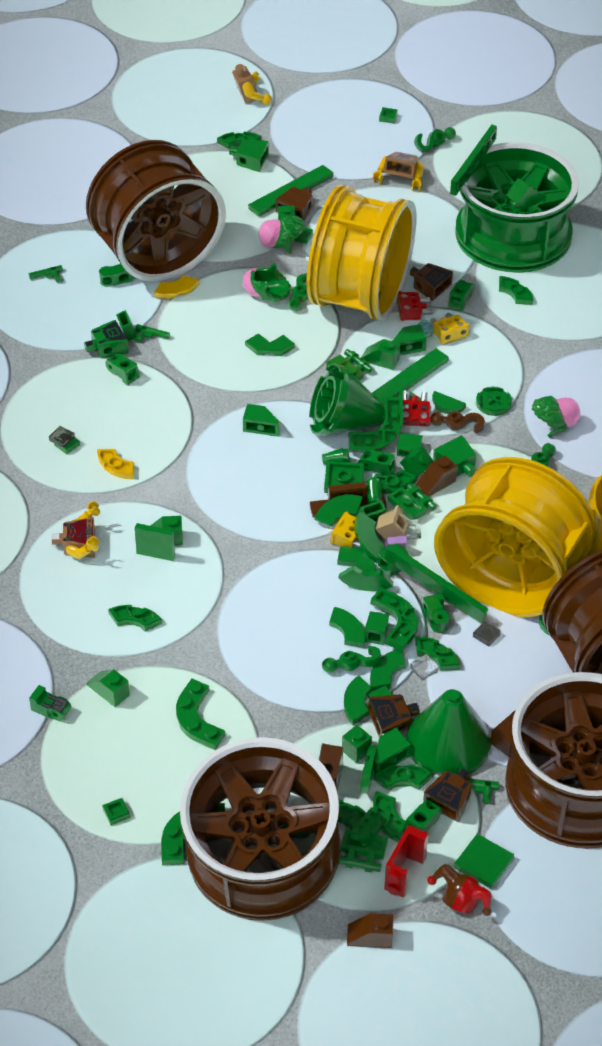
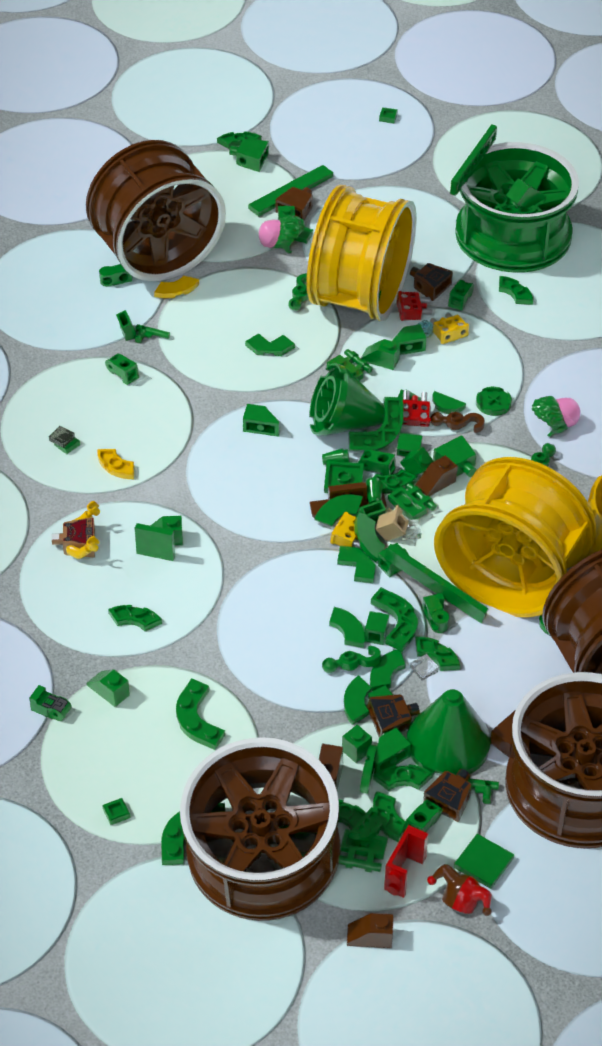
(48, 272): green hose -> none
(107, 340): green torso -> none
(246, 85): torso -> none
(266, 283): green hair -> none
(365, 580): green tile -> none
(401, 165): torso -> none
(401, 540): lavender tile -> none
(412, 374): green tile -> none
(435, 138): green piece -> none
(486, 633): clear smoke tile -> none

